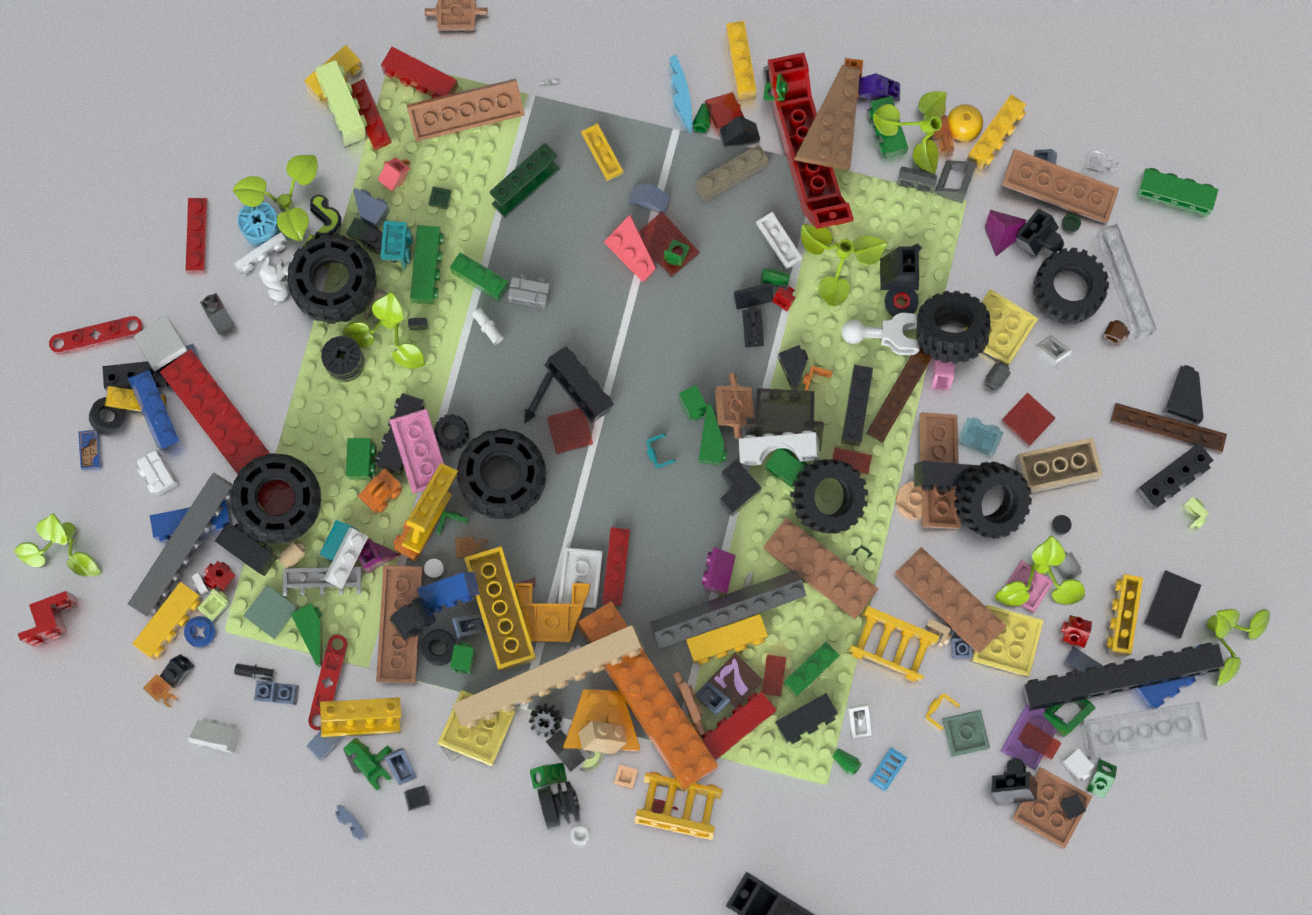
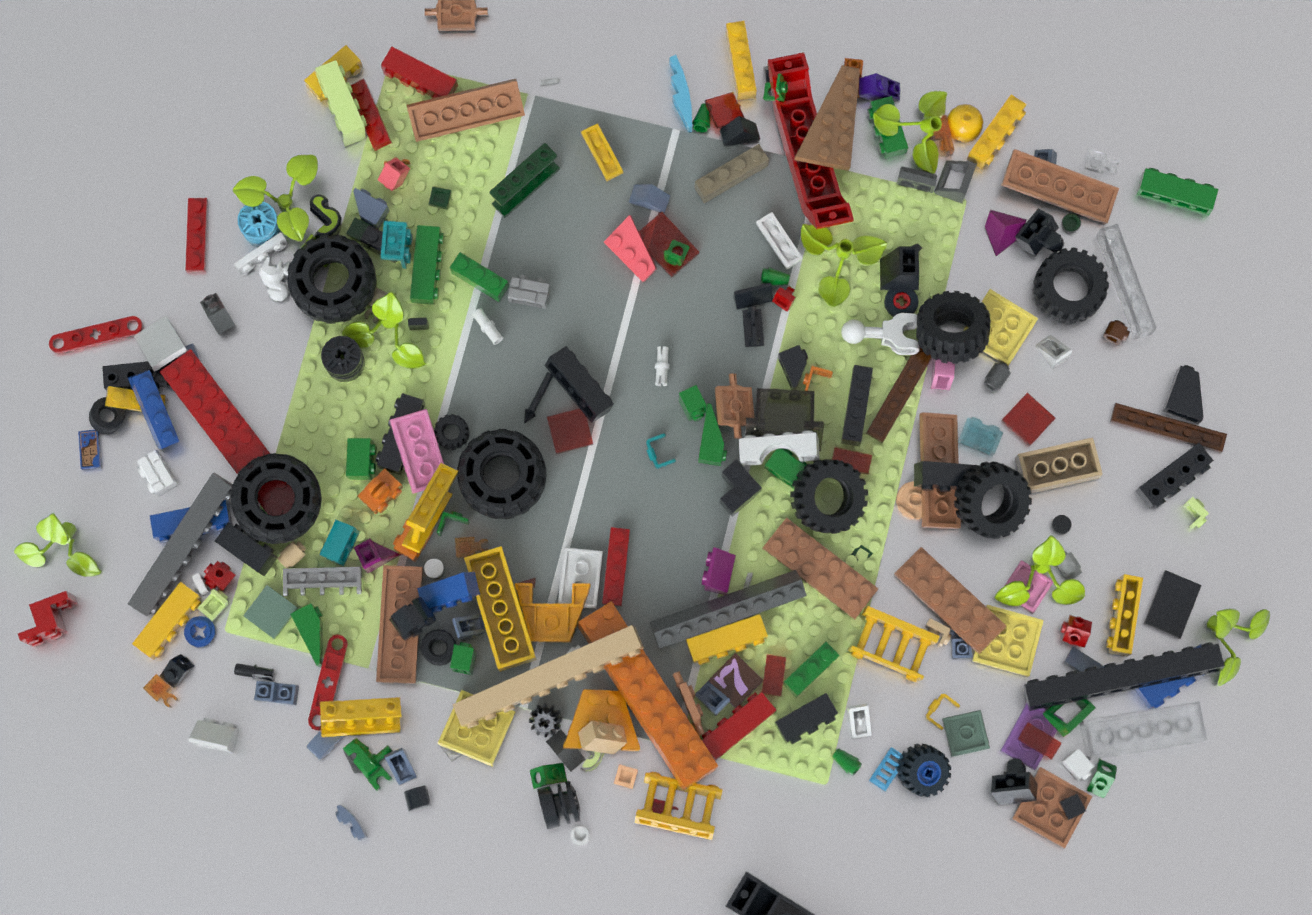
(345, 558): white plate -> none
(662, 366): none -> white pin
(924, 770): none -> black wheel

